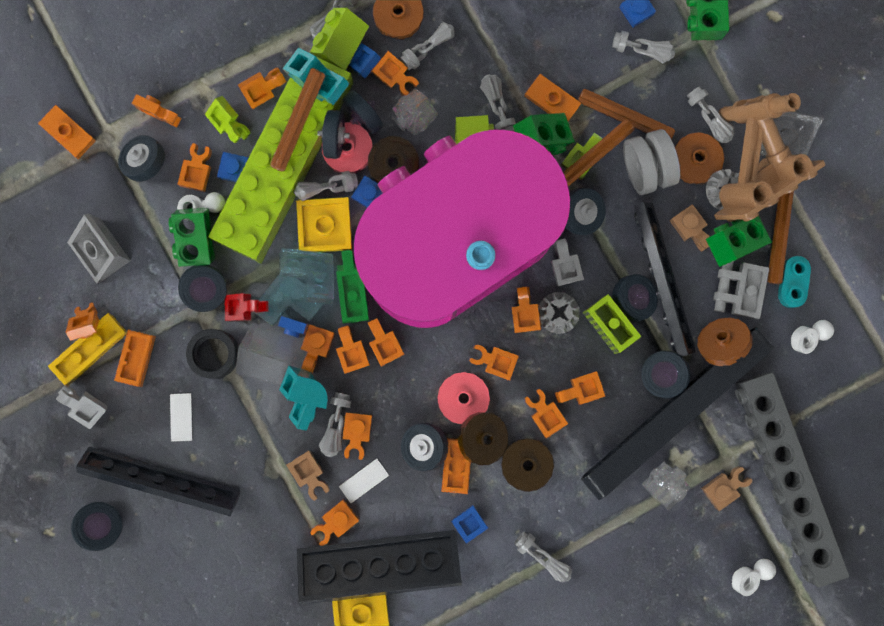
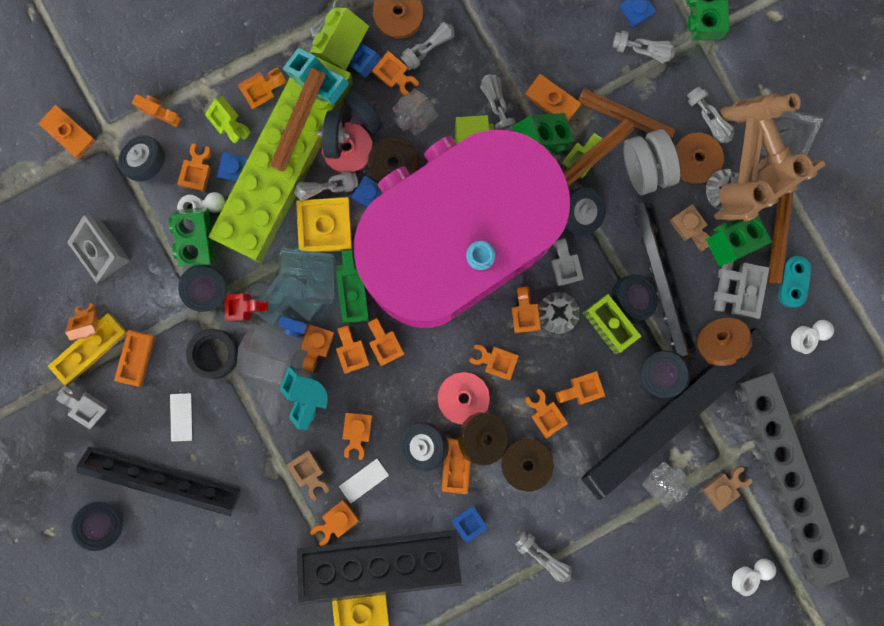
(331, 442): light grey piece -> none

